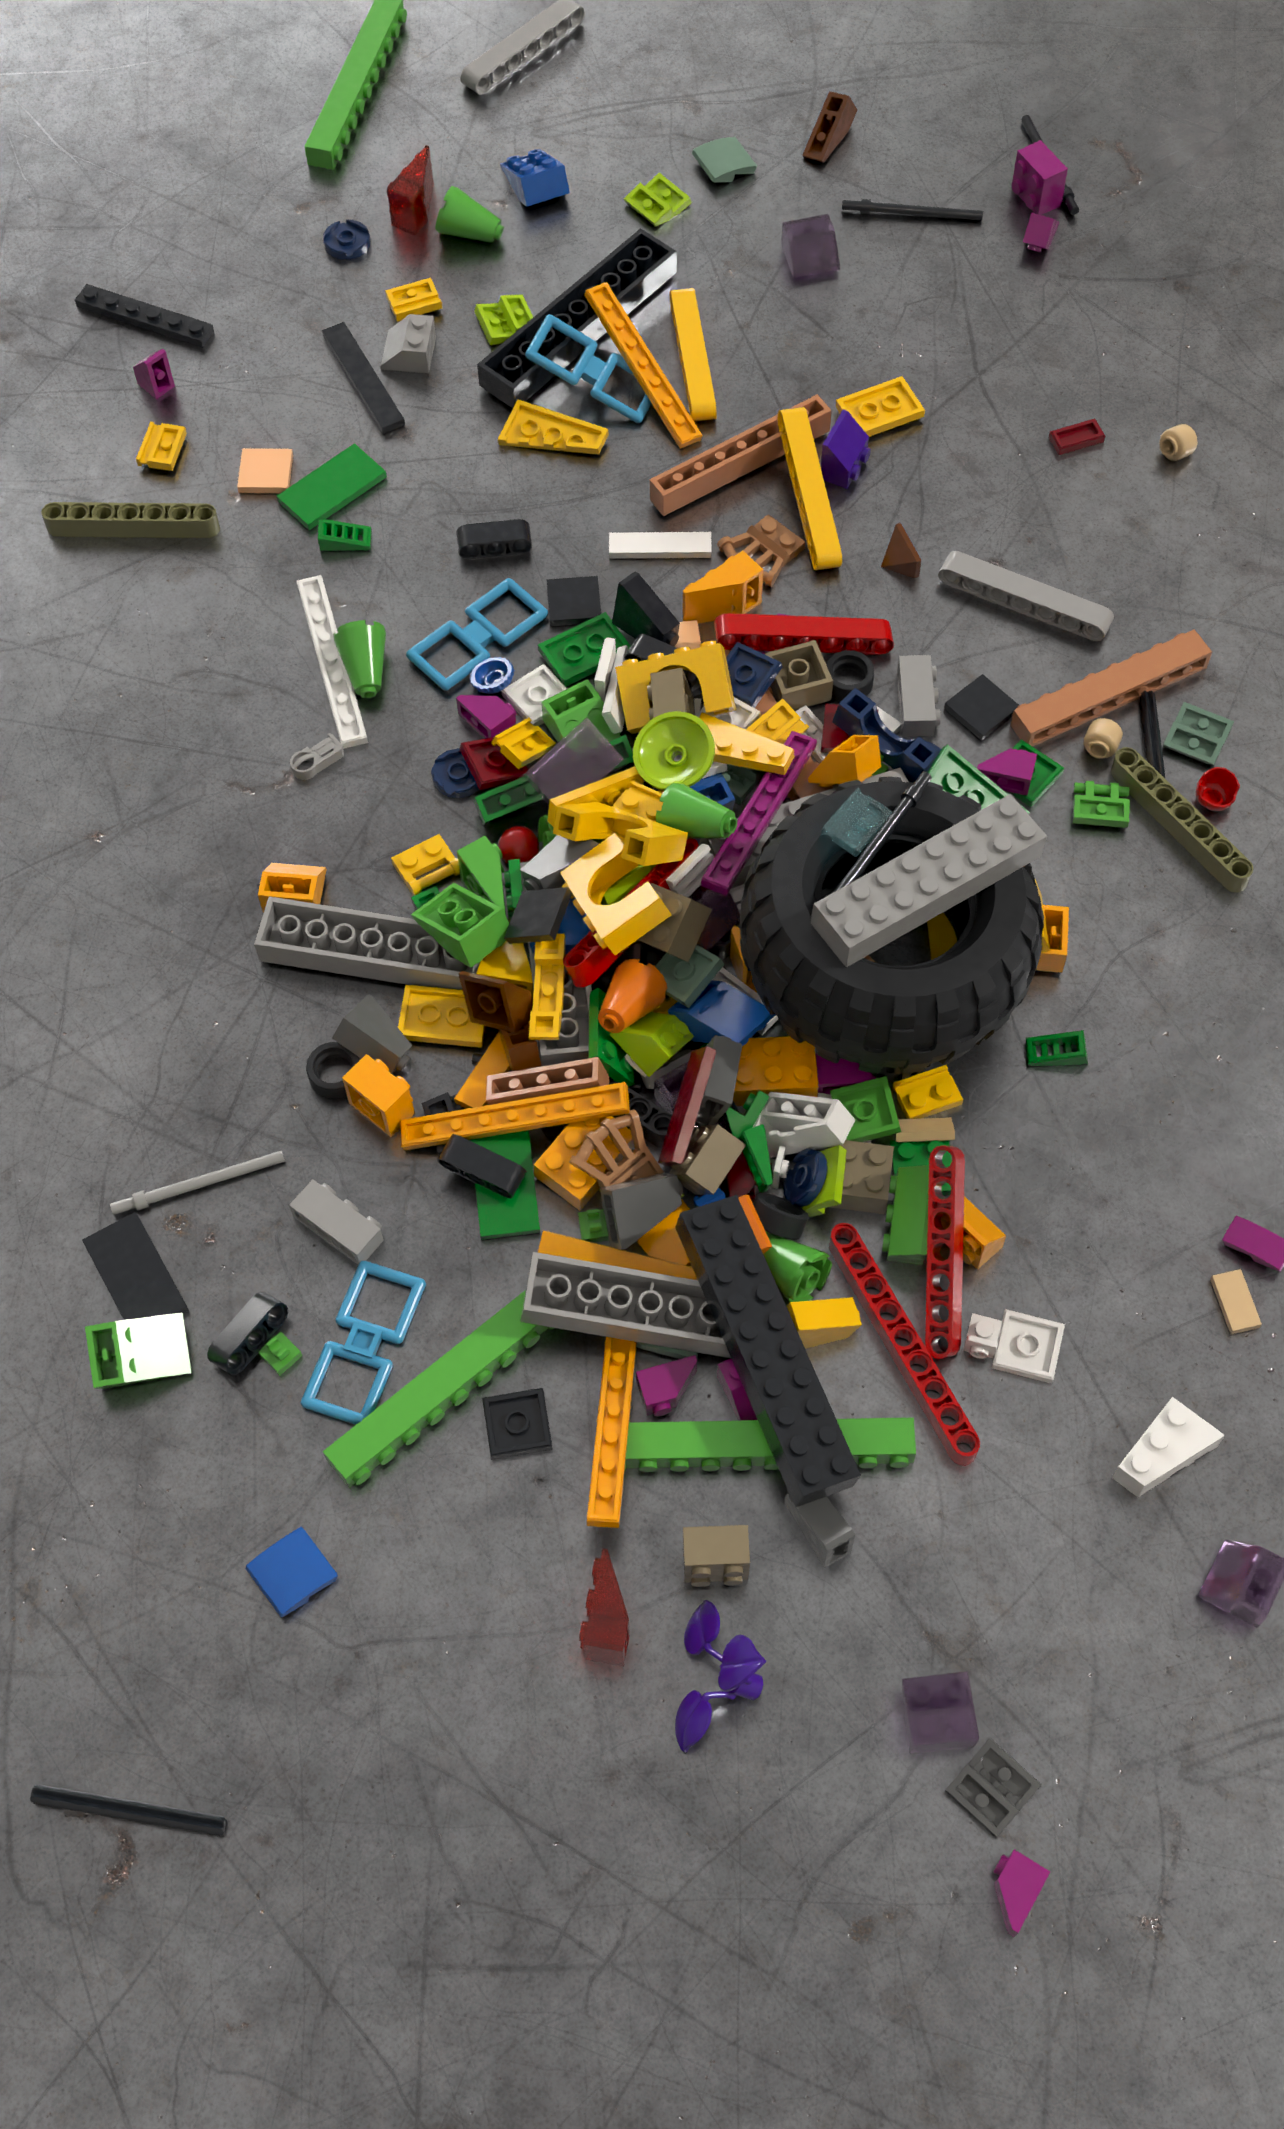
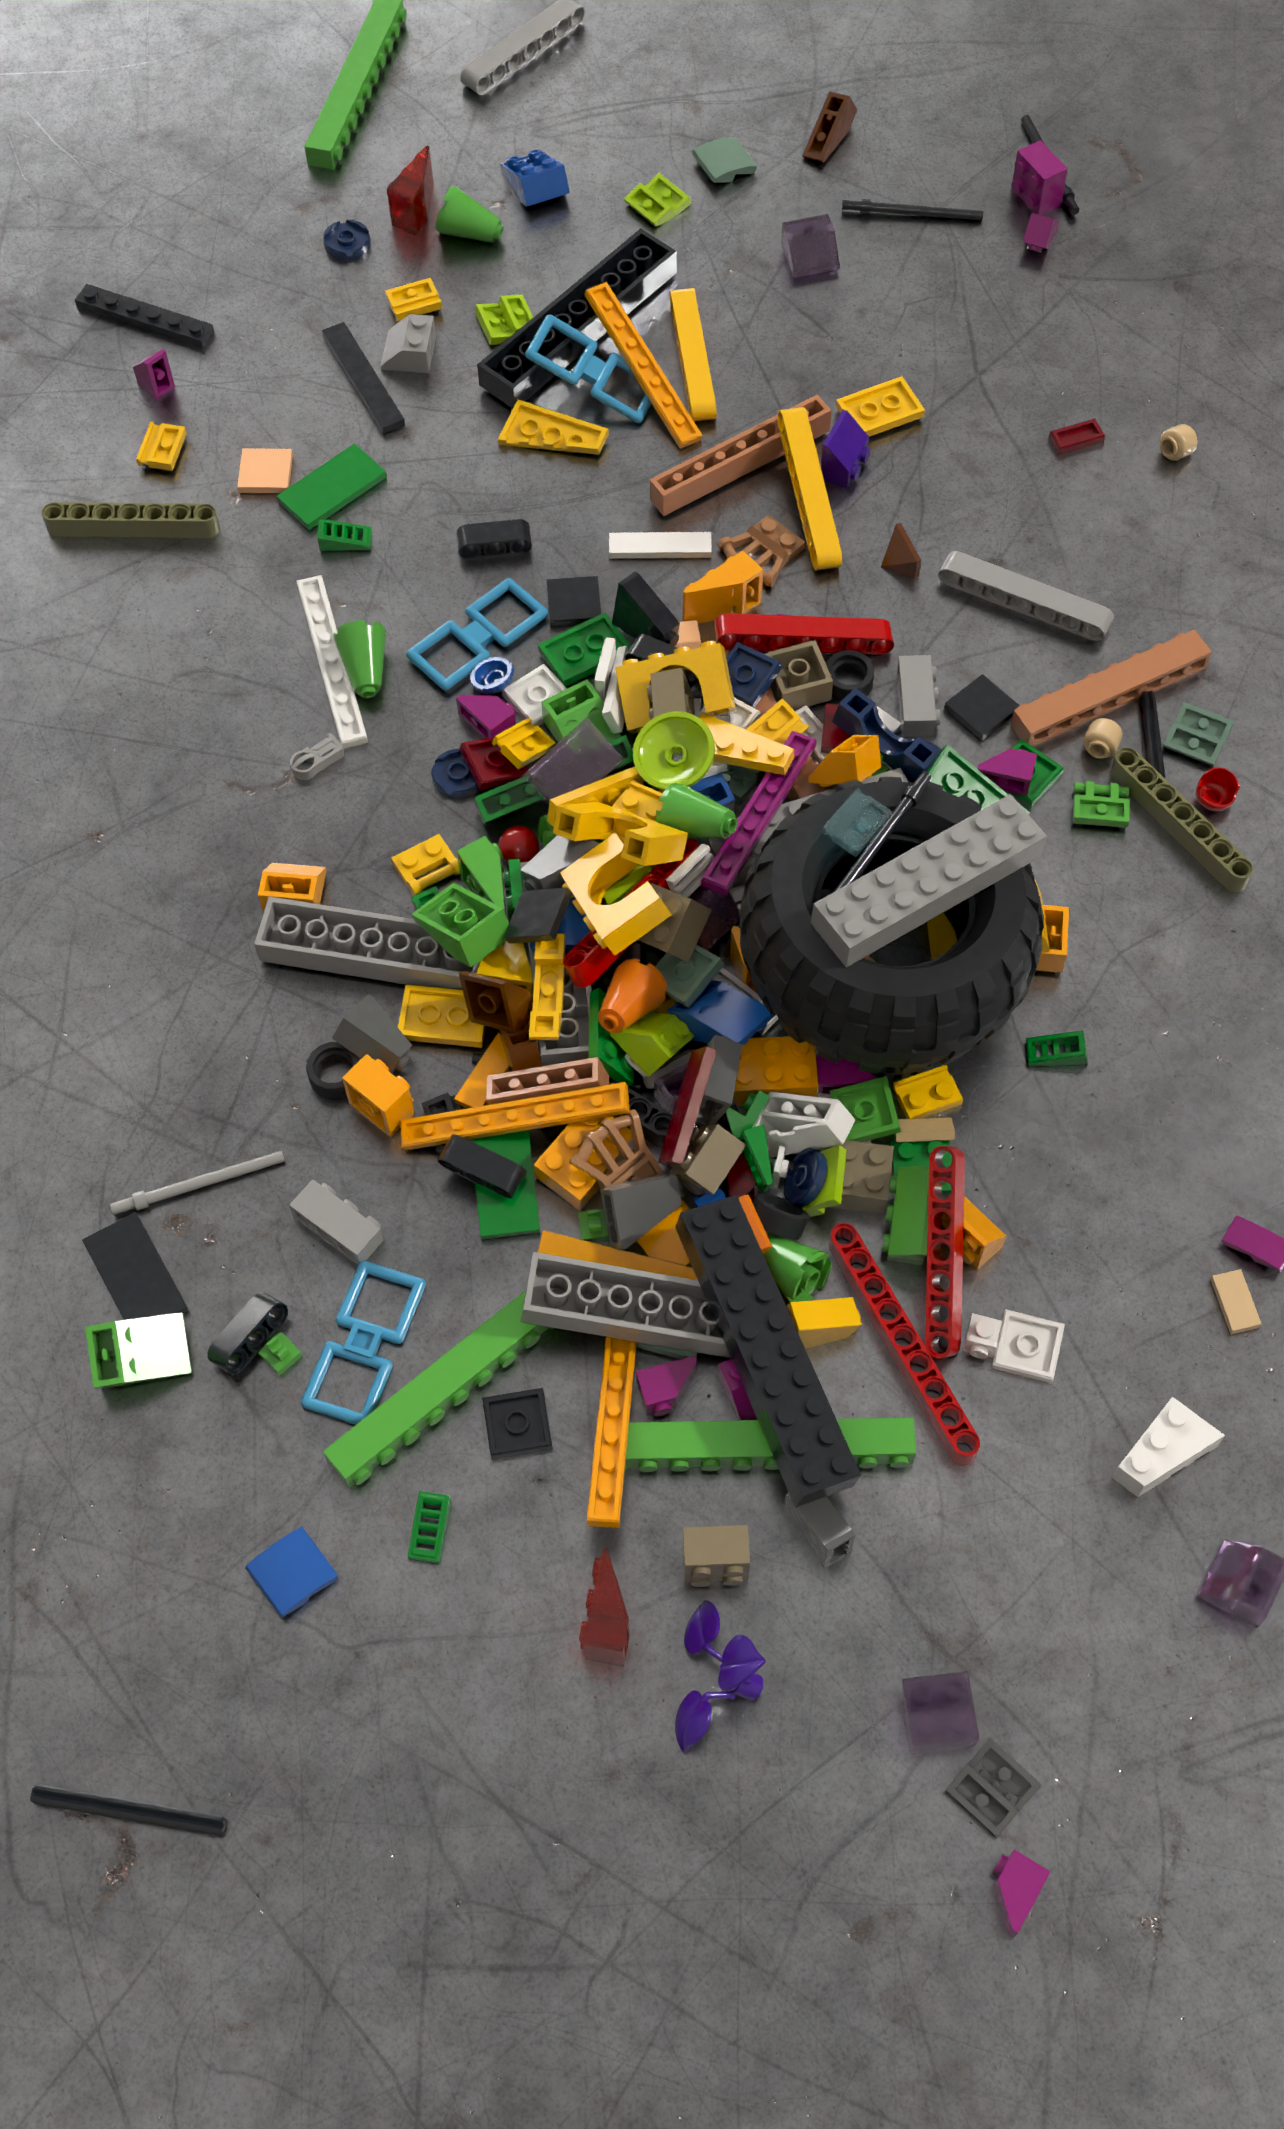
(435, 1500): none -> green slope

